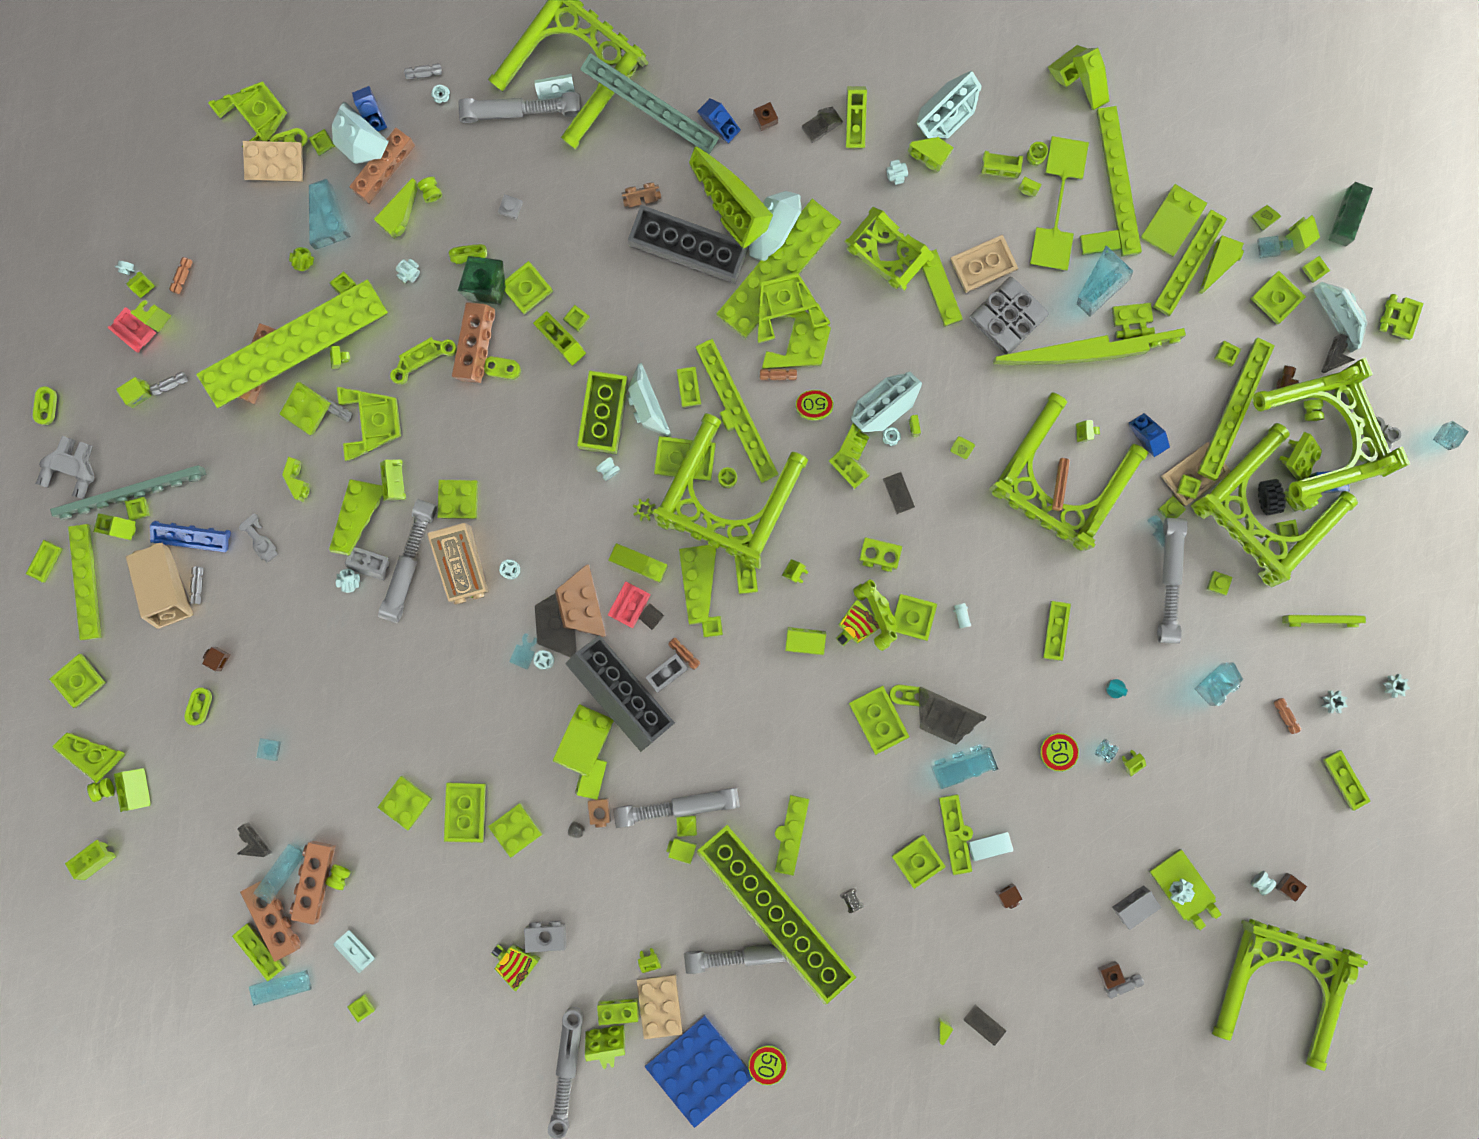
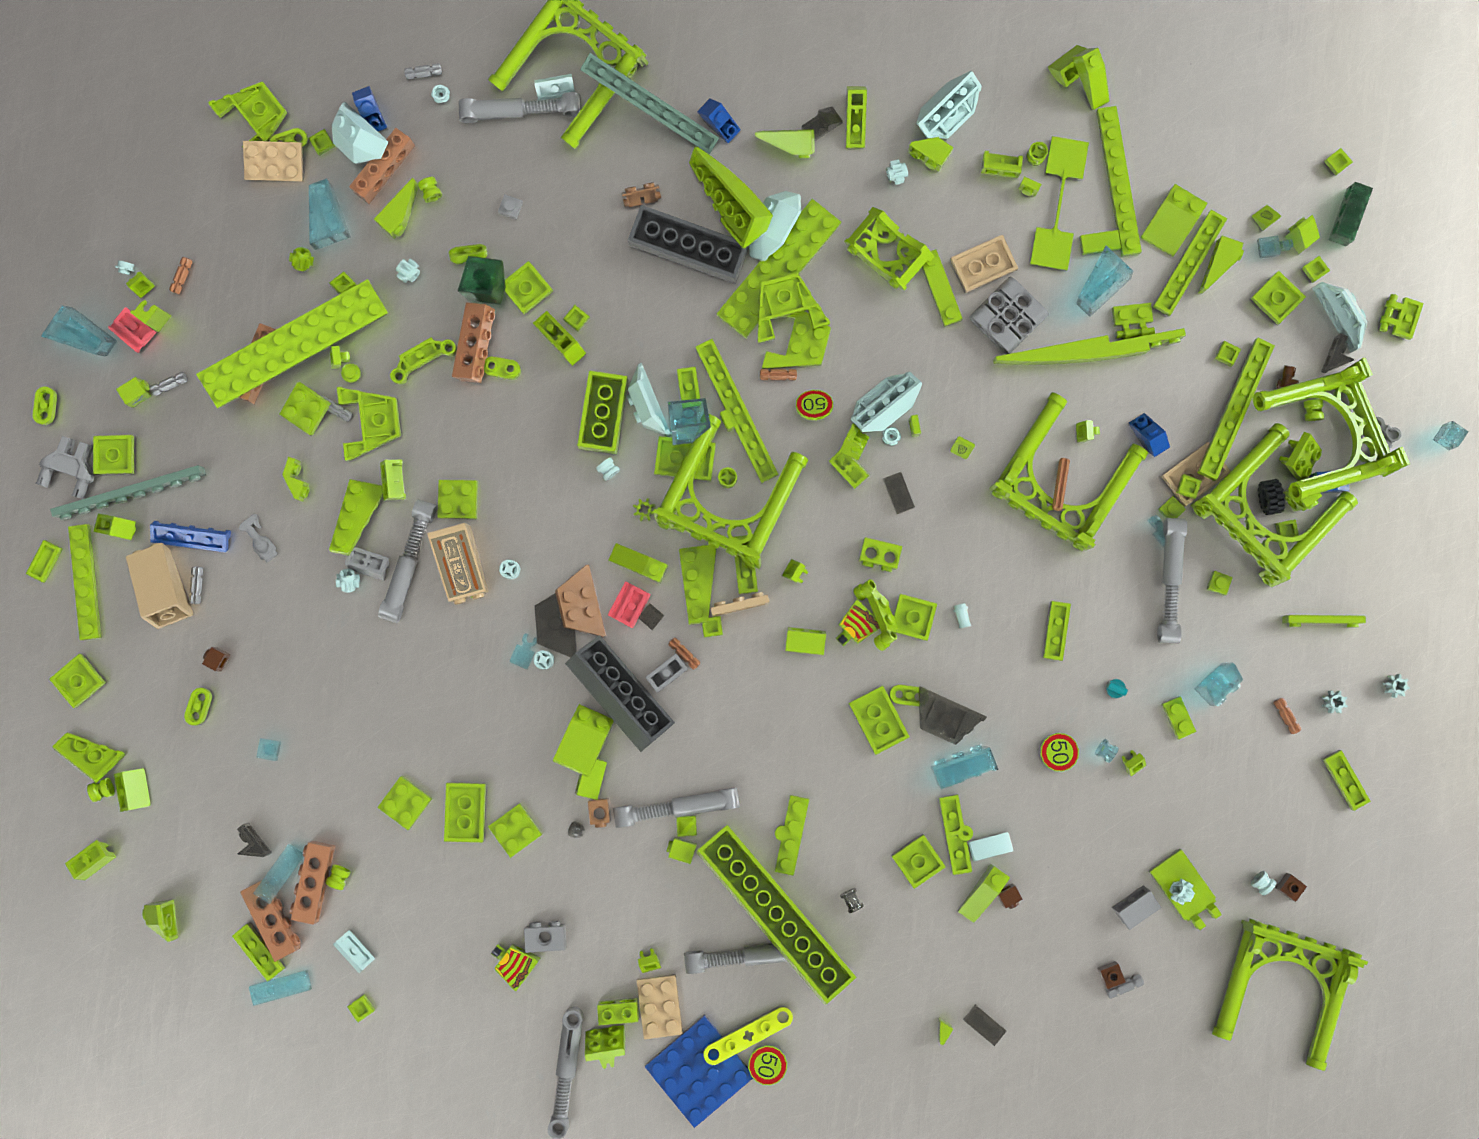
(77, 331): none -> clear light blue wedge
(113, 454): none -> lime plate
(137, 508): lime tile -> none
(161, 919): none -> lime slope
(350, 373): none -> lime plate
(688, 420): none -> clear light blue slope
(734, 1042): none -> neon yellow piece
(739, 604): none -> tan plate
(765, 121): reddish brown plate -> none
(792, 141): none -> lime slope
(983, 893): none -> lime slope
(1178, 717): none -> lime plate
(1338, 161): none -> lime plate

